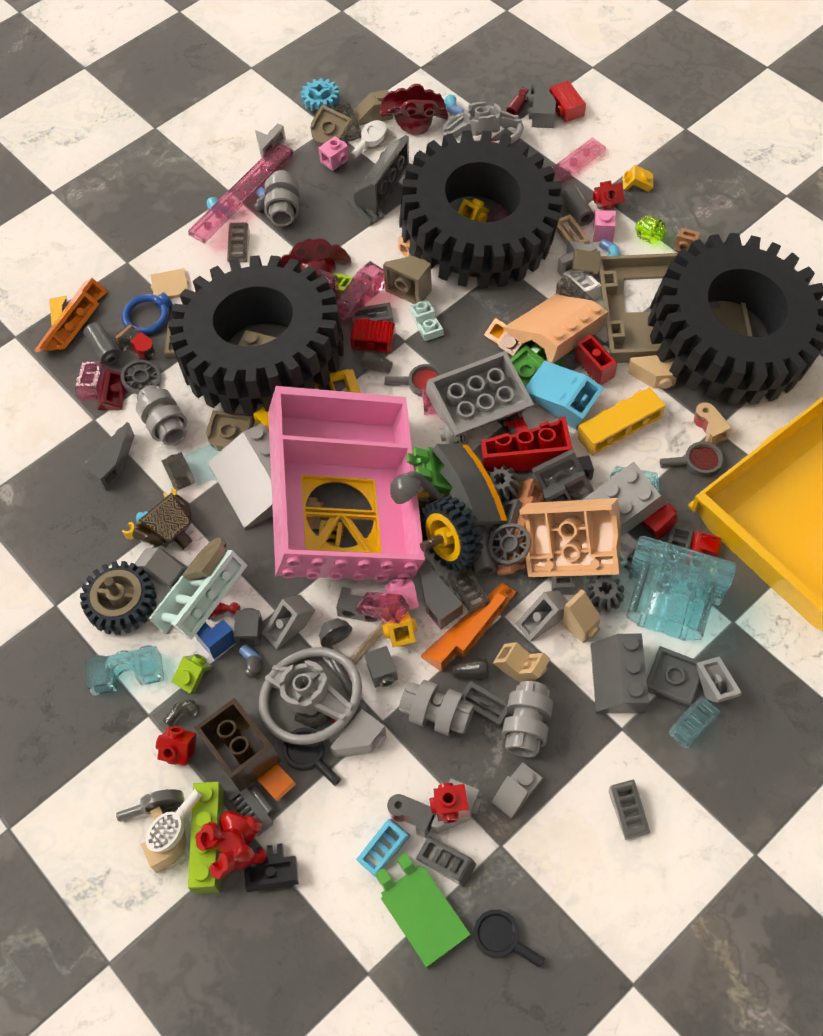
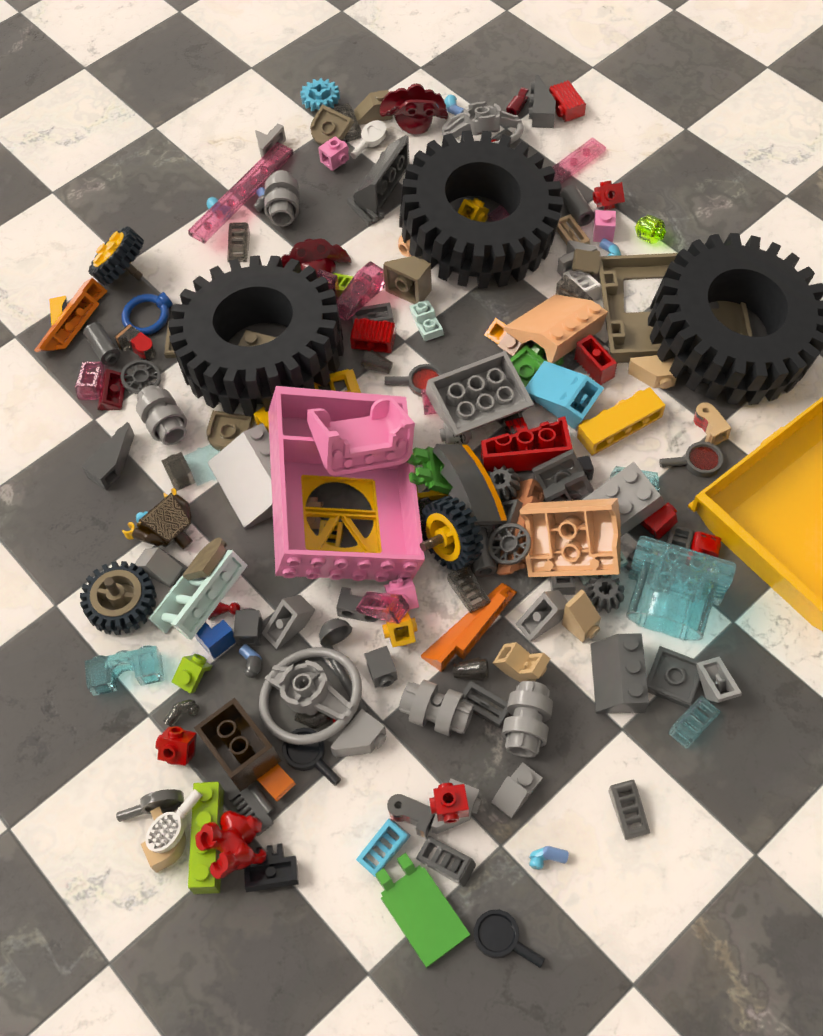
(116, 256): none -> black wheel
(170, 283): tan piece -> none
(363, 442): none -> bright pink windscreen
(375, 634): tan piece -> none
(407, 485): dark grey piece -> none
(440, 602): dark grey slope -> none
(547, 853): none -> arm
(638, 177): yellow bracket -> none
(685, 238): medium nougat bracket -> none

